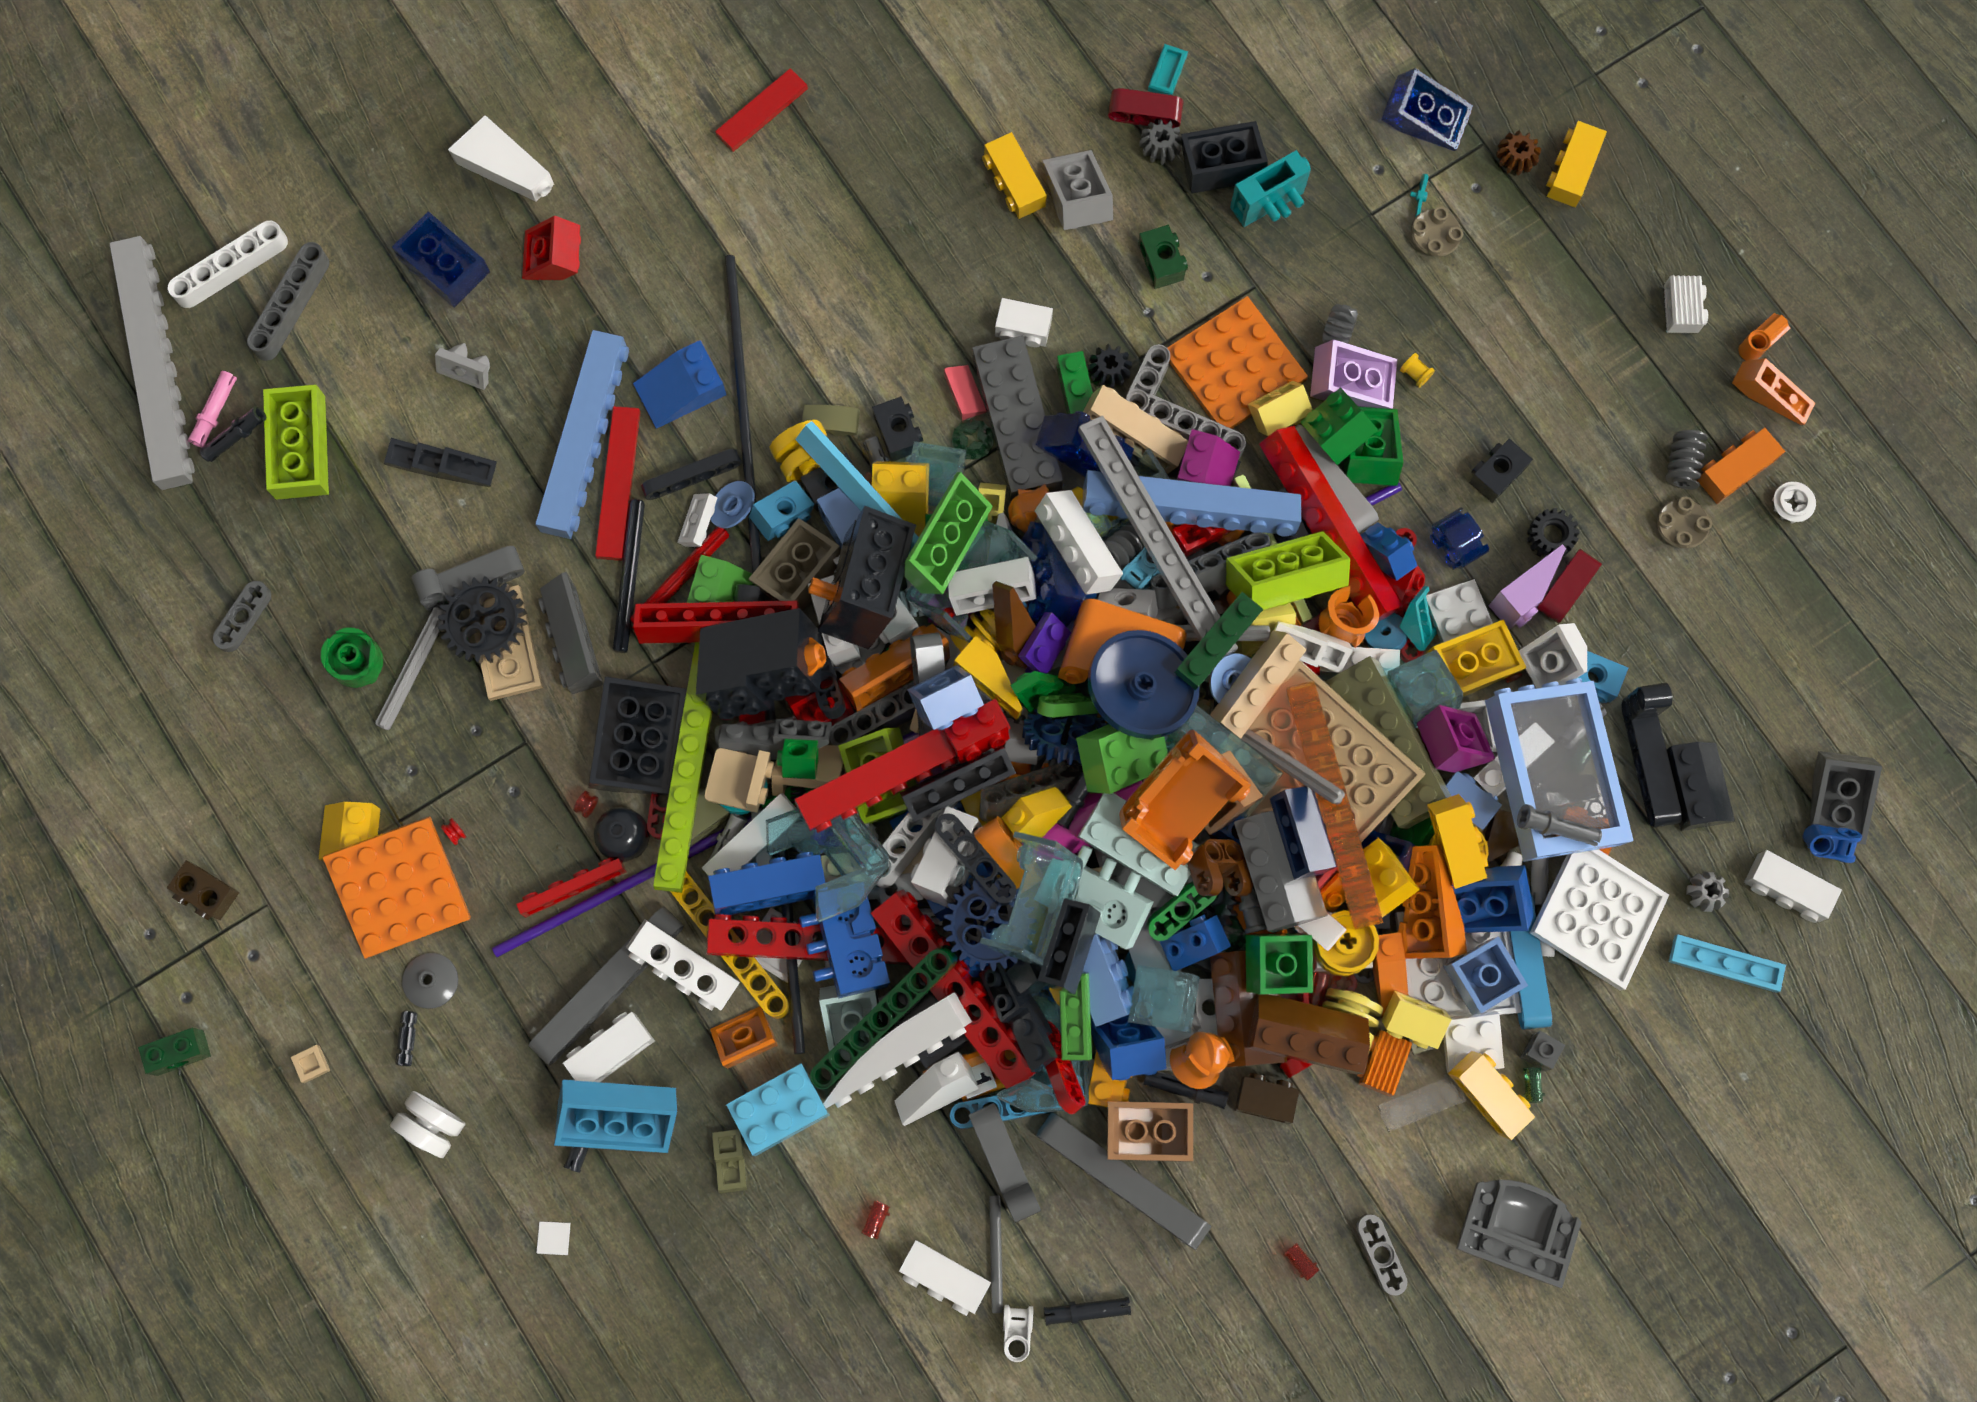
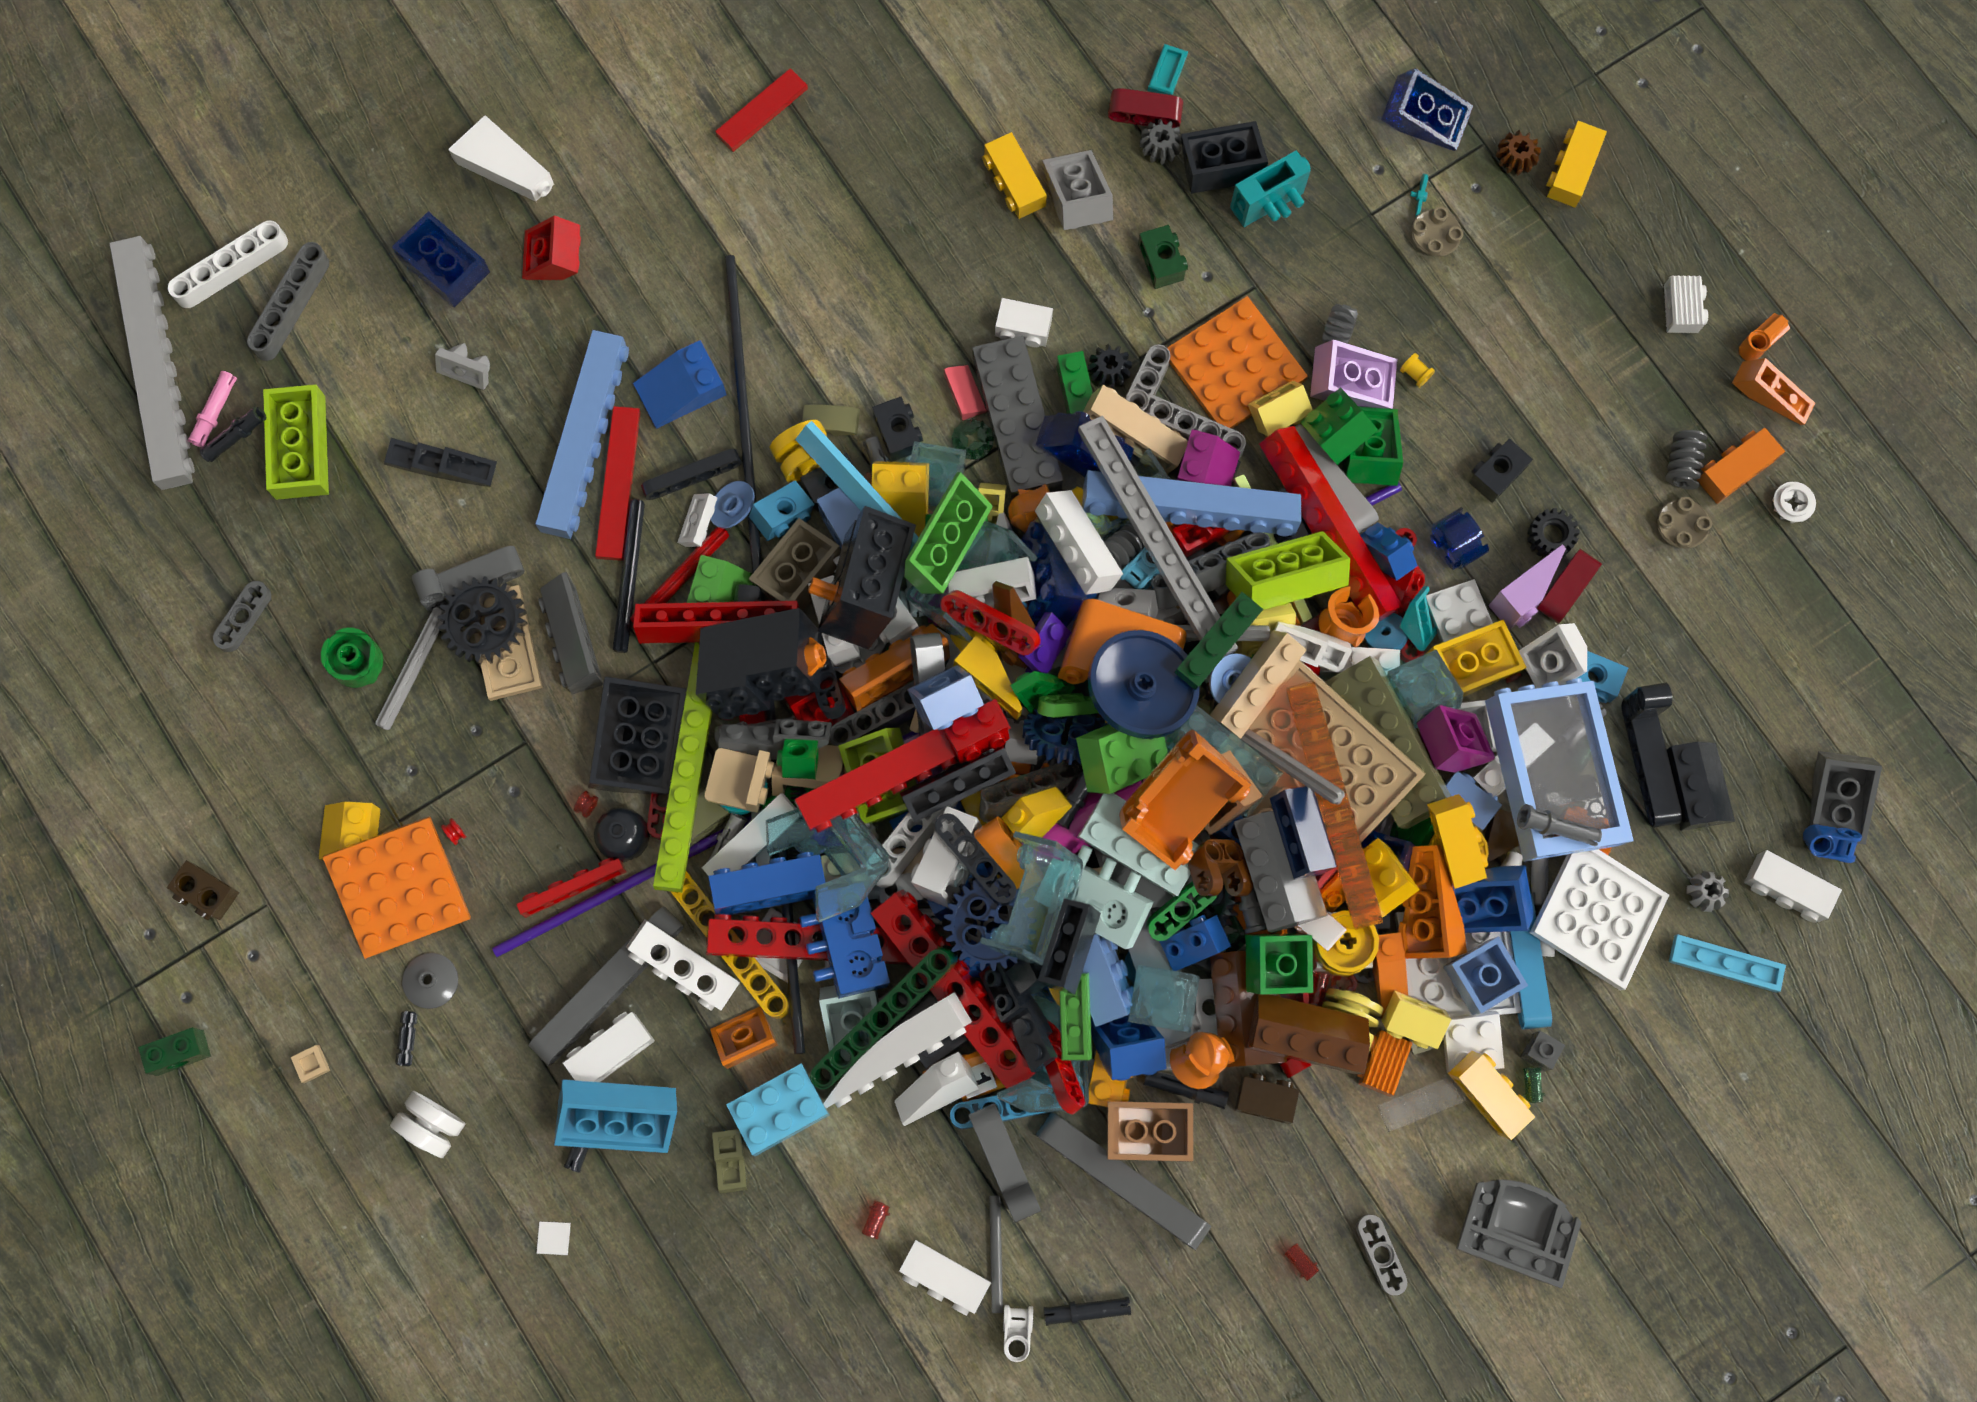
(989, 626): none -> red beam

